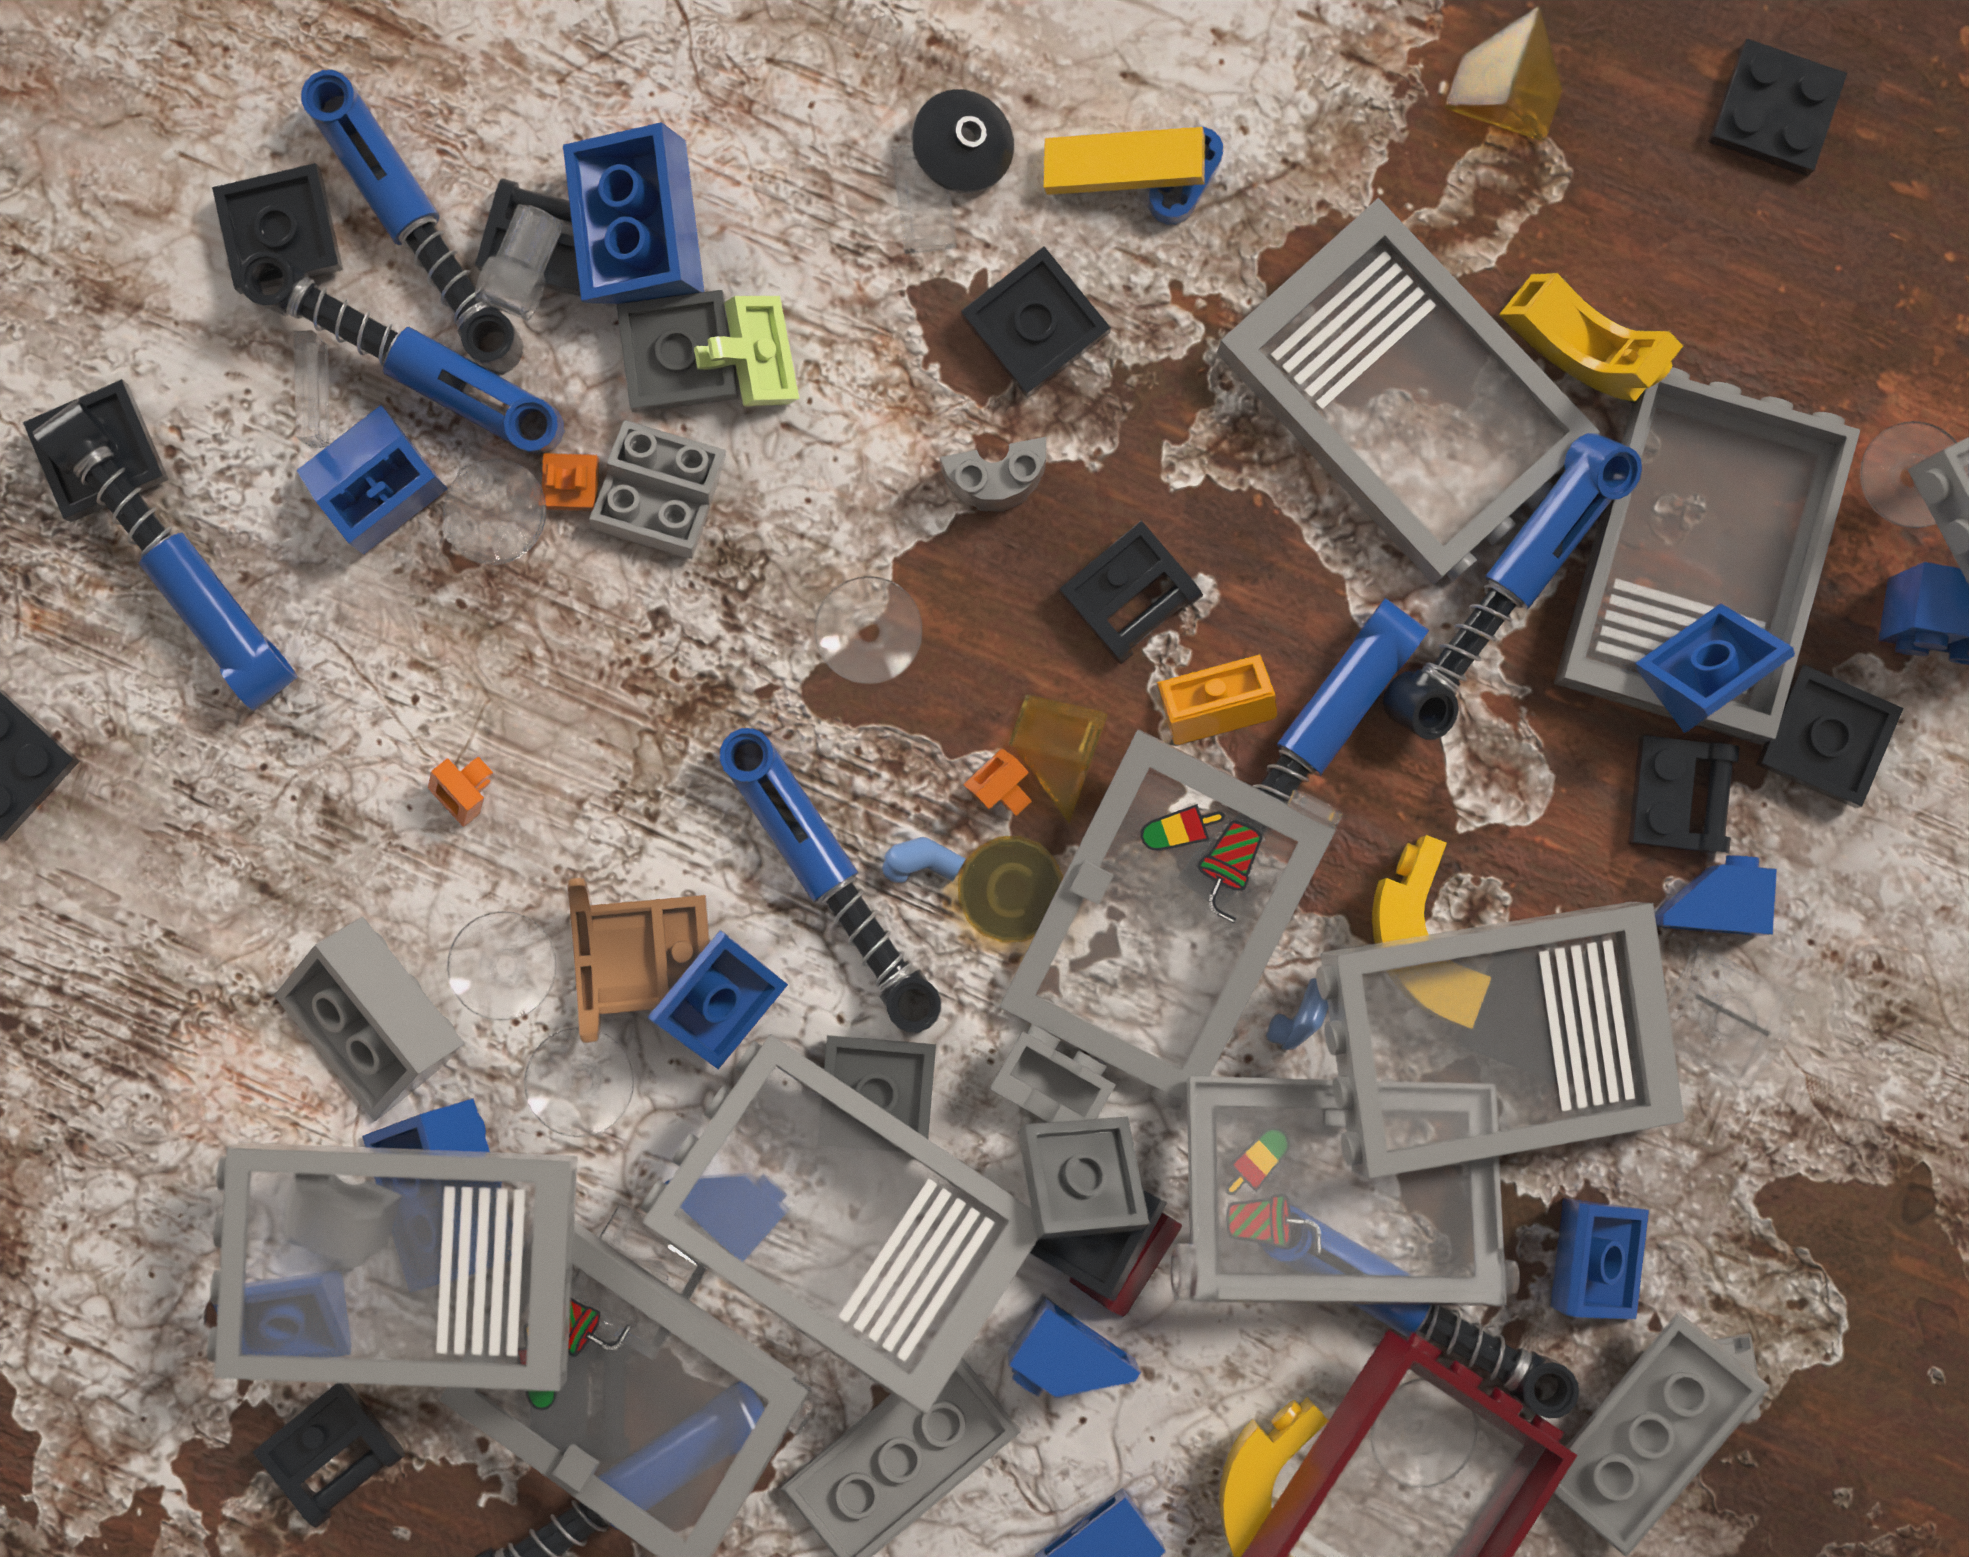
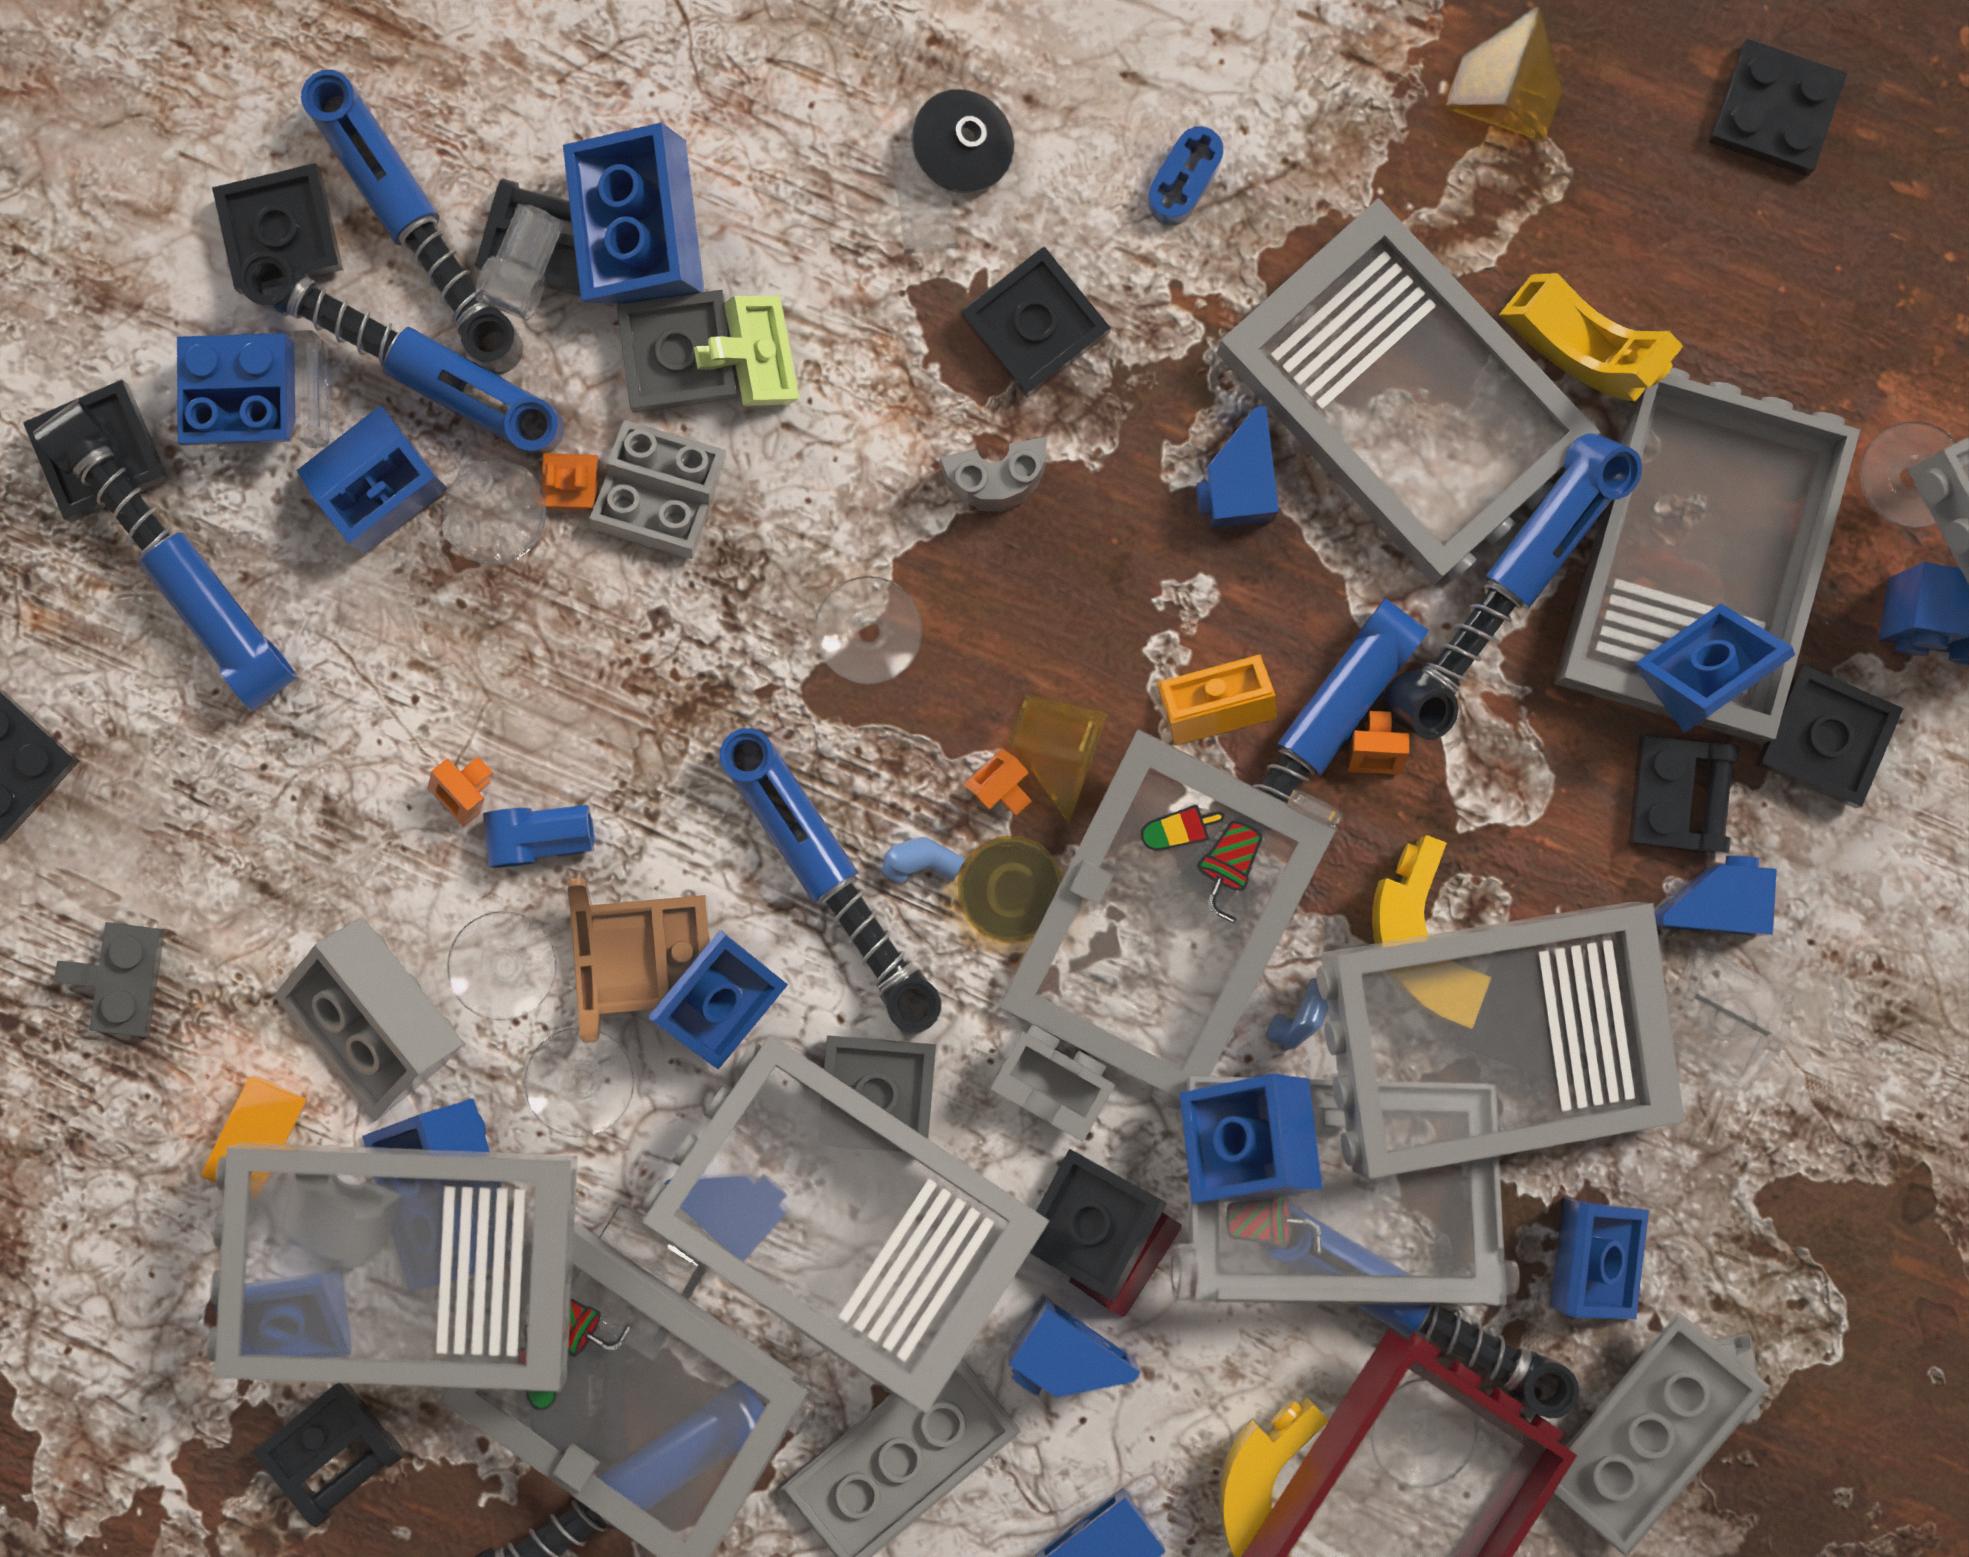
(123, 979): none -> dark grey plate
(235, 389): none -> blue slope
(260, 1116): none -> light orange slope
(524, 835): none -> blue piece
(1083, 1177): dark grey plate -> none
(1121, 576): black plate -> none
(1124, 161): yellow tile -> none
(1241, 477): none -> blue slope
(1251, 1139): none -> blue slope
(1377, 748): none -> orange tile

